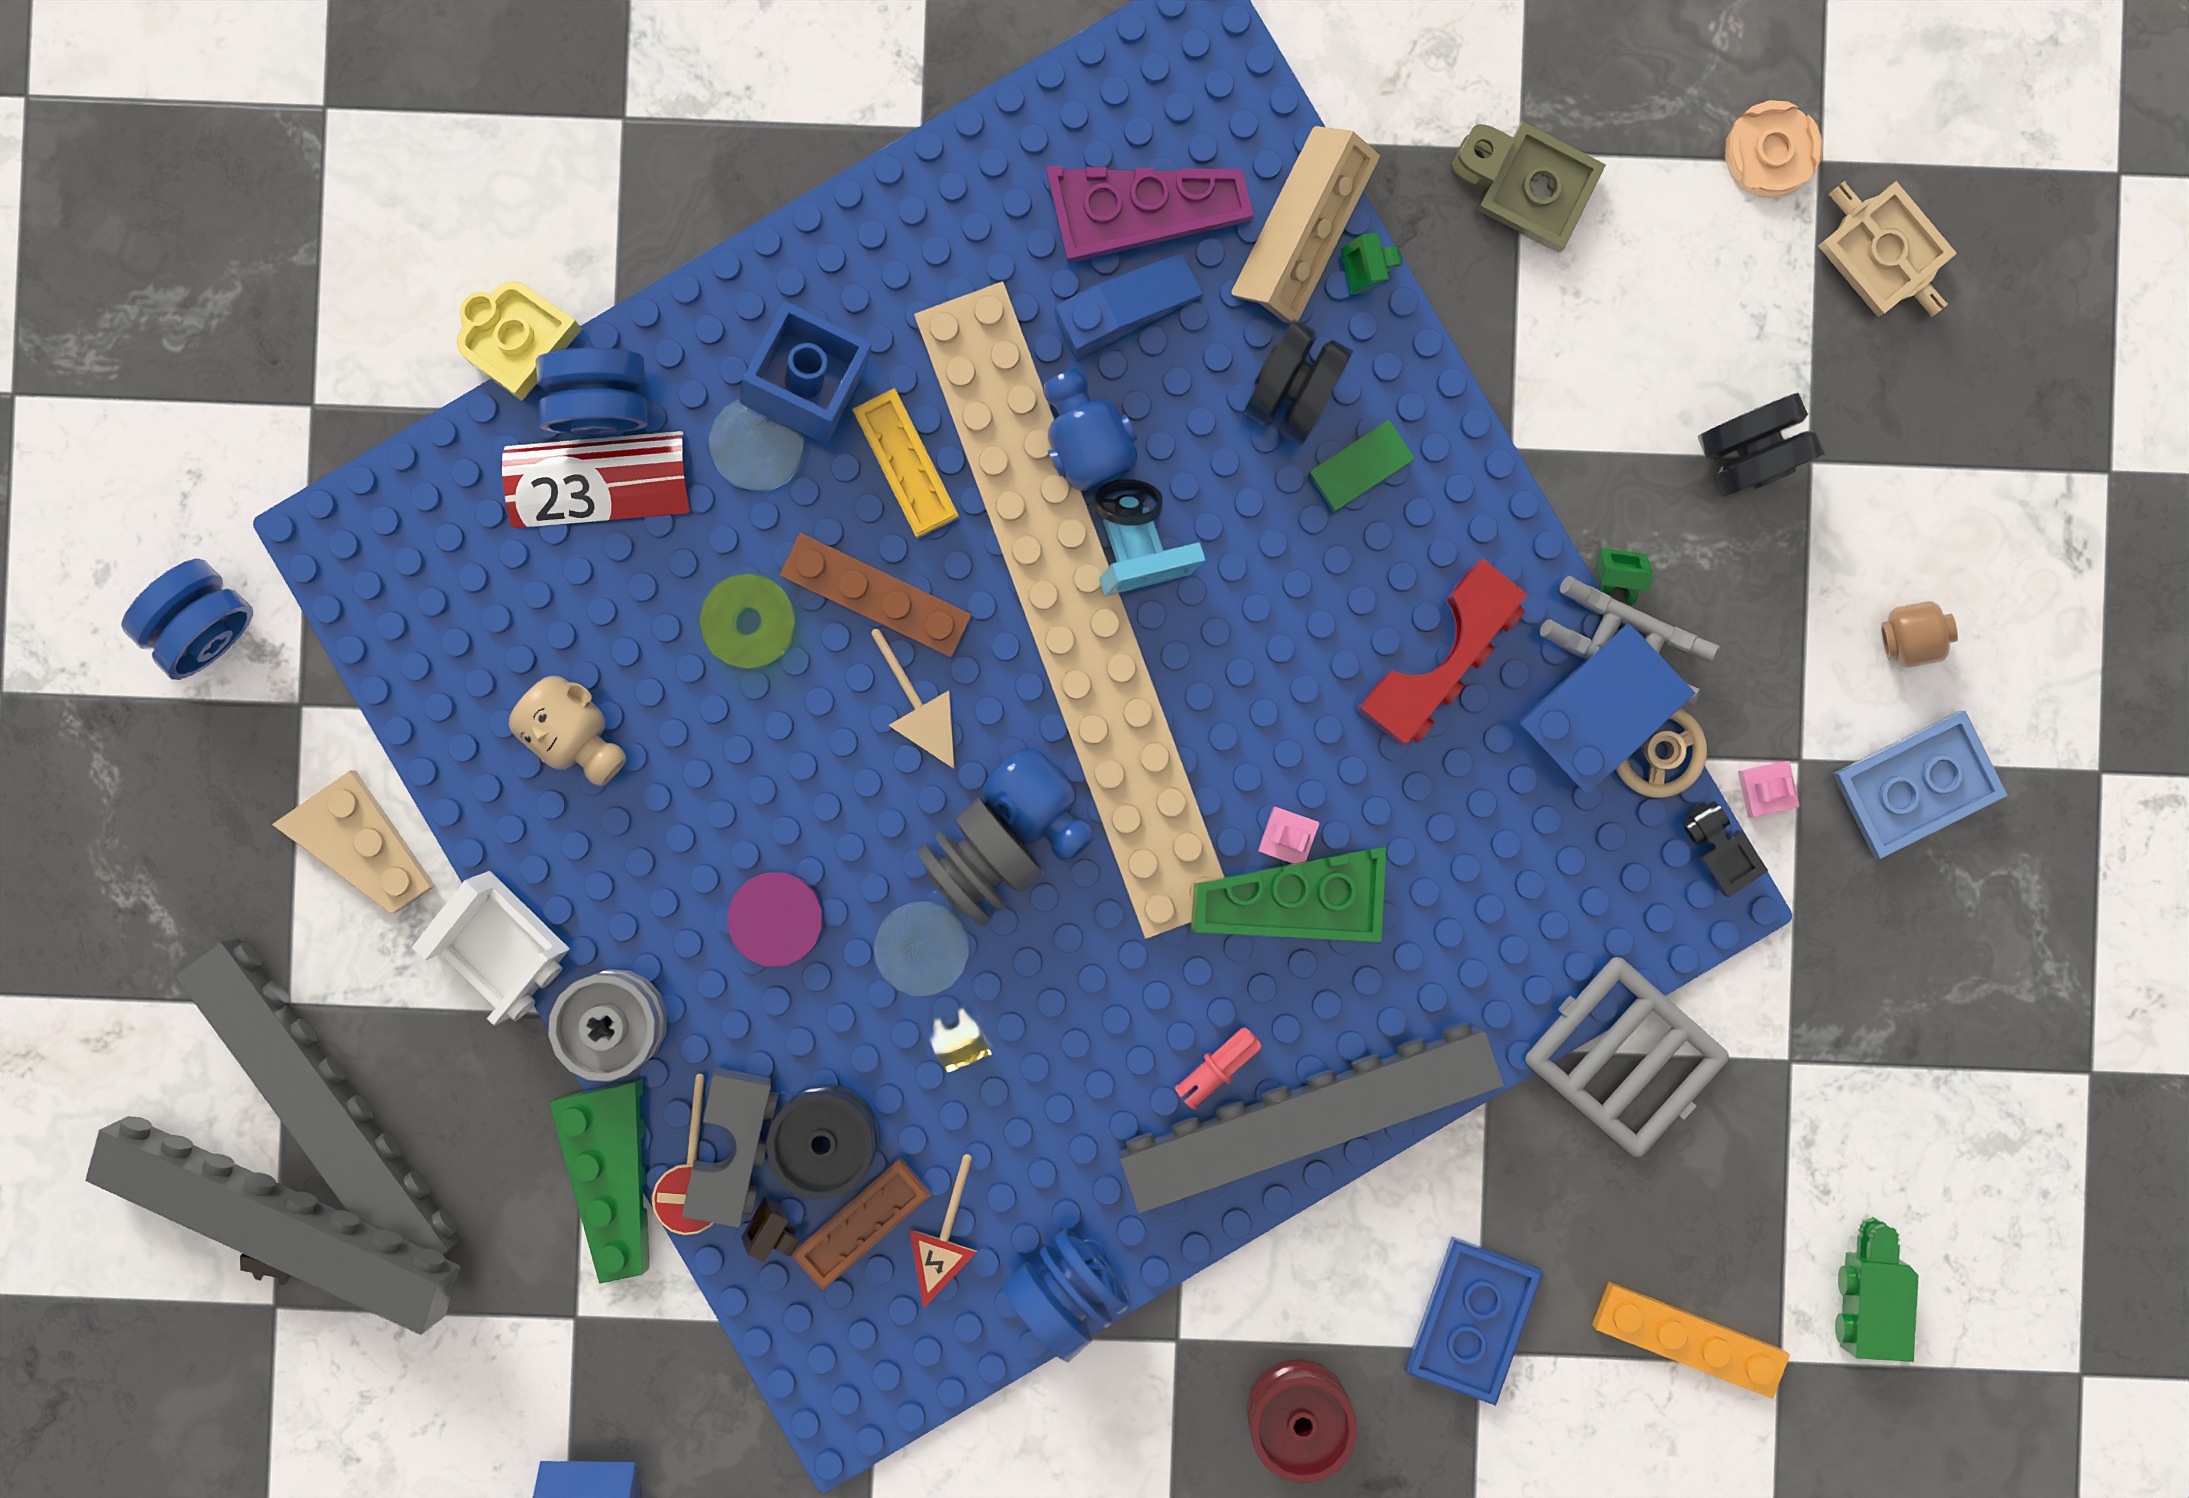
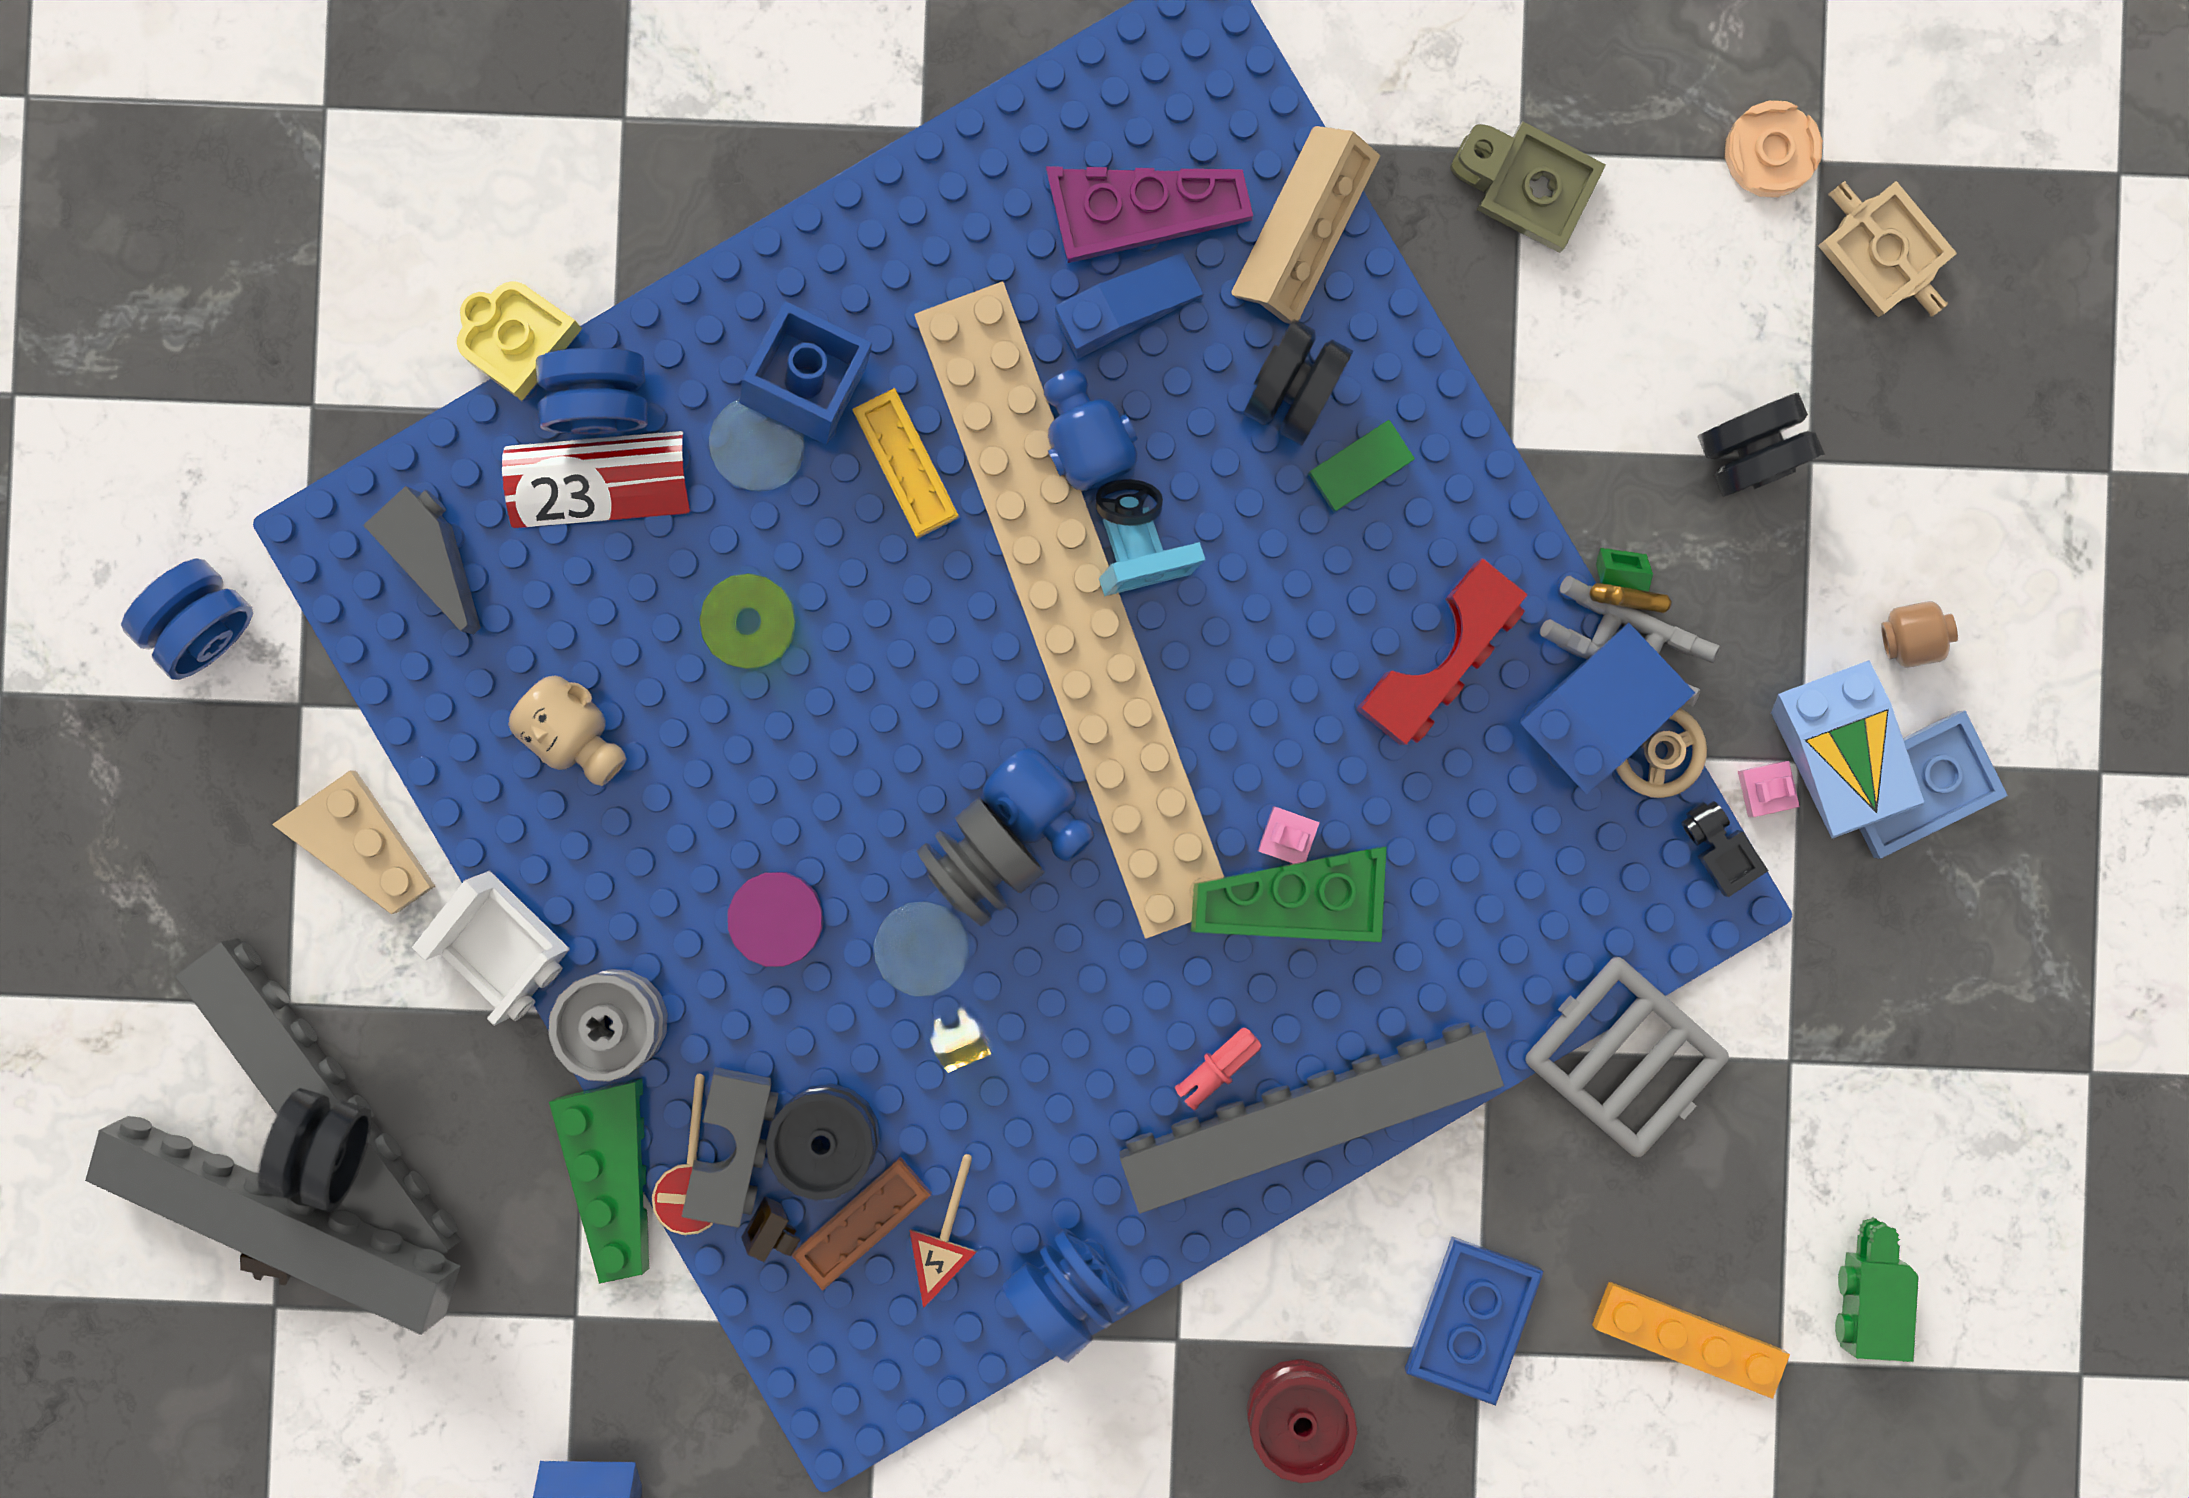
(314, 1149): none -> black wheel
(426, 548): none -> dark grey slope
(875, 595): dark orange plate -> none
(929, 723): tan piece -> none
(1368, 262): green tile -> none
(1630, 598): none -> pearl gold piece
(1848, 748): none -> light blue slope

